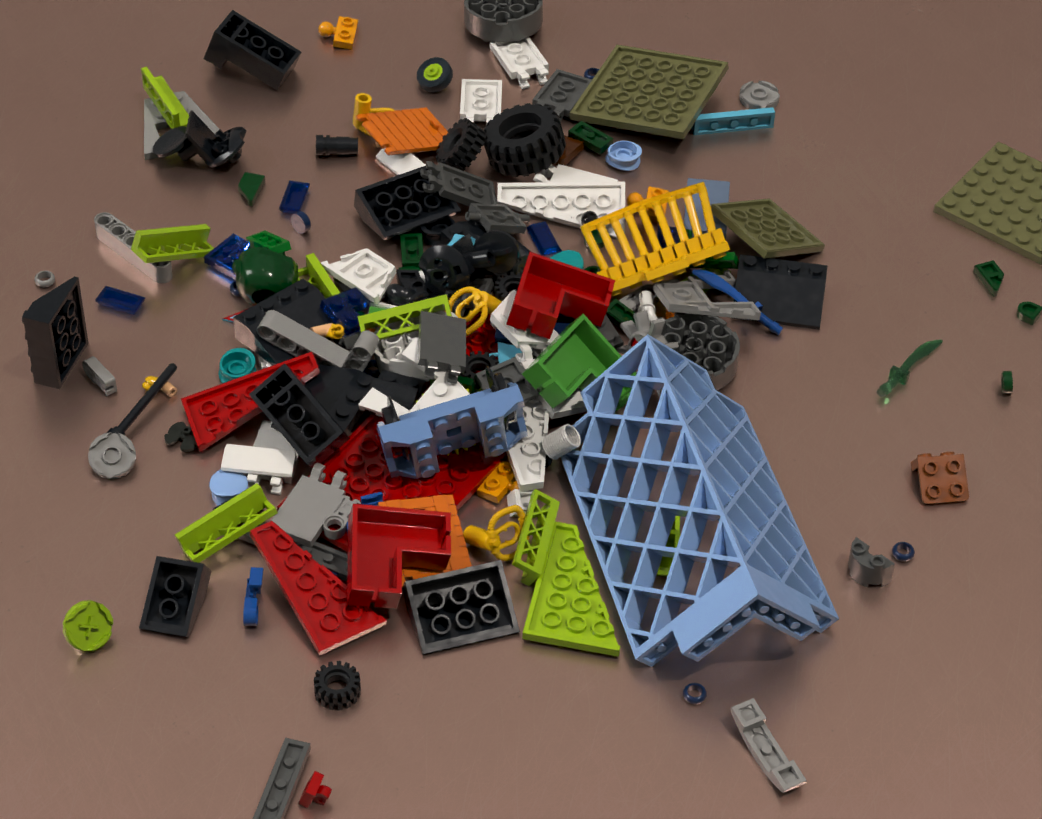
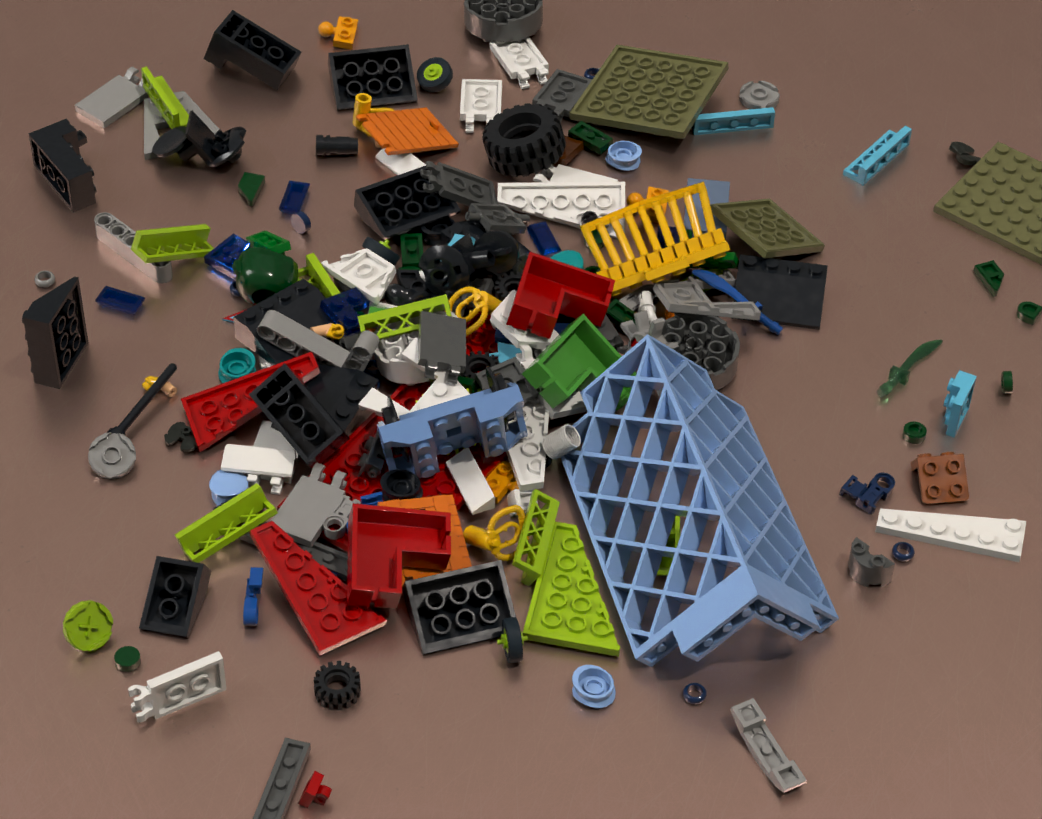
(59, 162): none -> black hinge
(99, 375): light grey piece -> none
(113, 99): none -> light grey tile
(127, 658): none -> dark green tile
(179, 688): none -> white tile
(369, 461): none -> dark grey hinge
(379, 72): none -> black slope
(381, 249): none -> black wheel
(400, 388): black brick -> none
(400, 485): none -> black piece
(461, 144): black tyre -> none
(471, 482): none -> white slope
(512, 640): none -> black wheel
(593, 686): none -> light blue piece
(869, 494): none -> dark blue piece
(878, 159): none -> medium azure fence
(914, 432): none -> dark green tile
(958, 400): none -> medium azure plate
(963, 151): none -> pearl dark grey piece
(967, 533): none -> white wing

